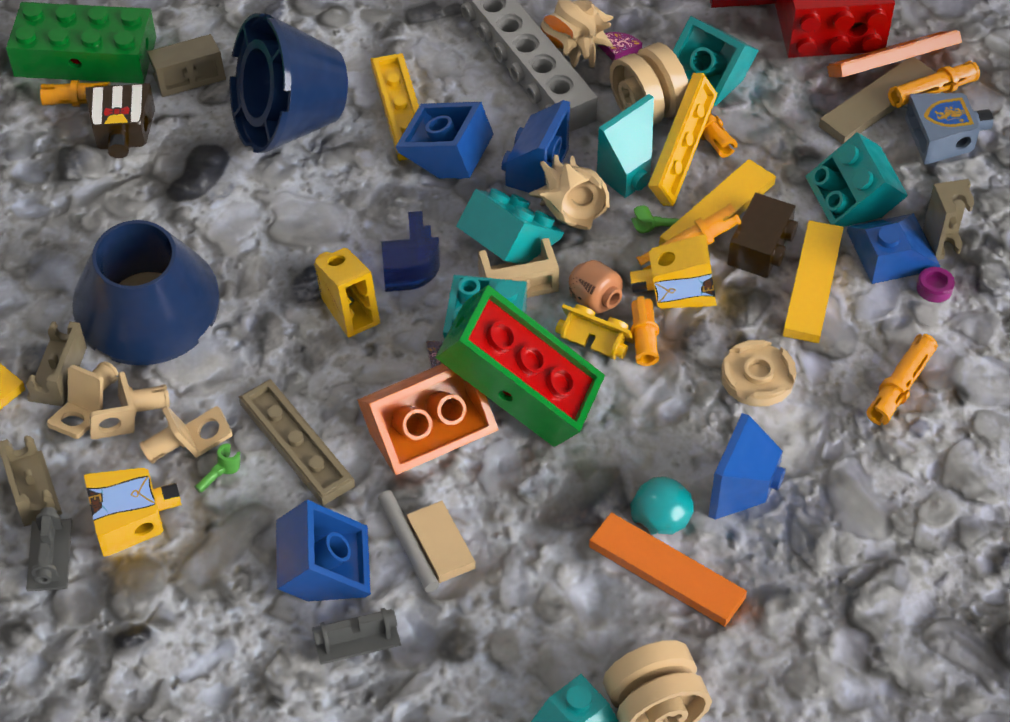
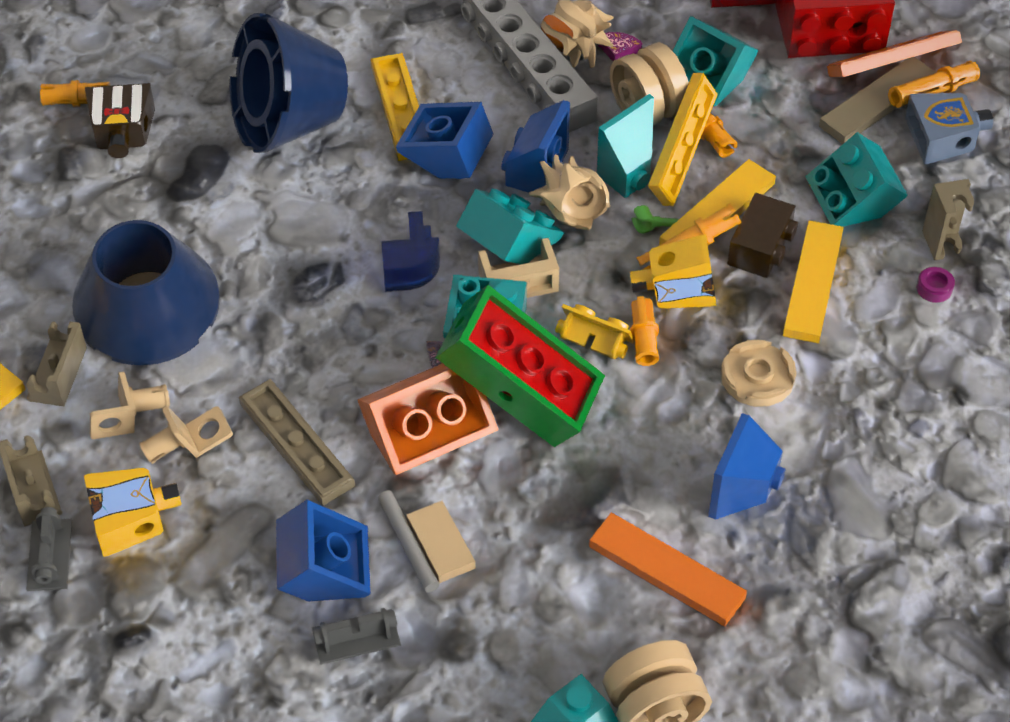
(81, 42): green brick -> none
(84, 396): tan bracket -> none
(187, 65): dark tan hinge -> none
(224, 465): bright green hand -> none
(341, 276): yellow torso -> none
(595, 286): nougat head -> none
(662, 506): teal hair -> none
(892, 248): blue slope -> none
(895, 389): light orange pin -> none

